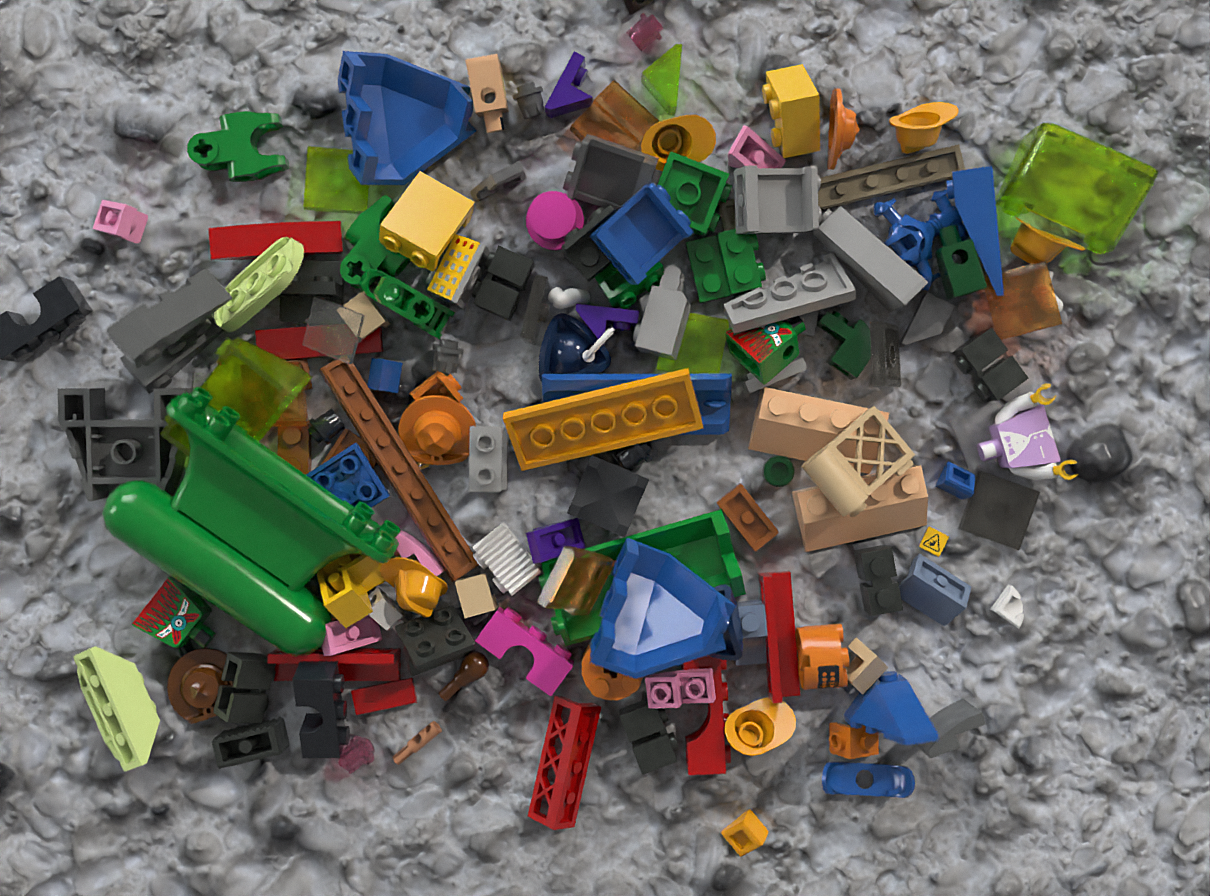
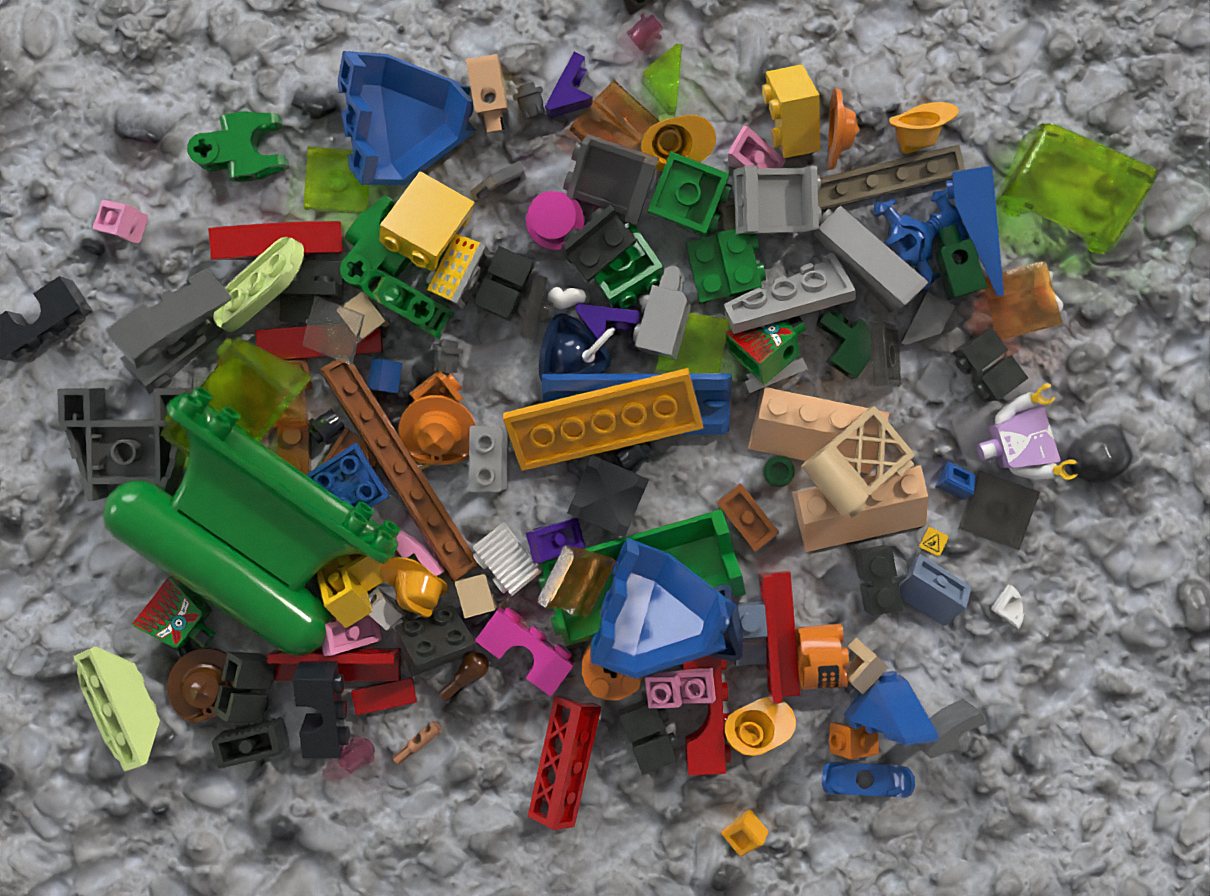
(641, 232): blue panel -> none
(1037, 245): light orange piece -> none

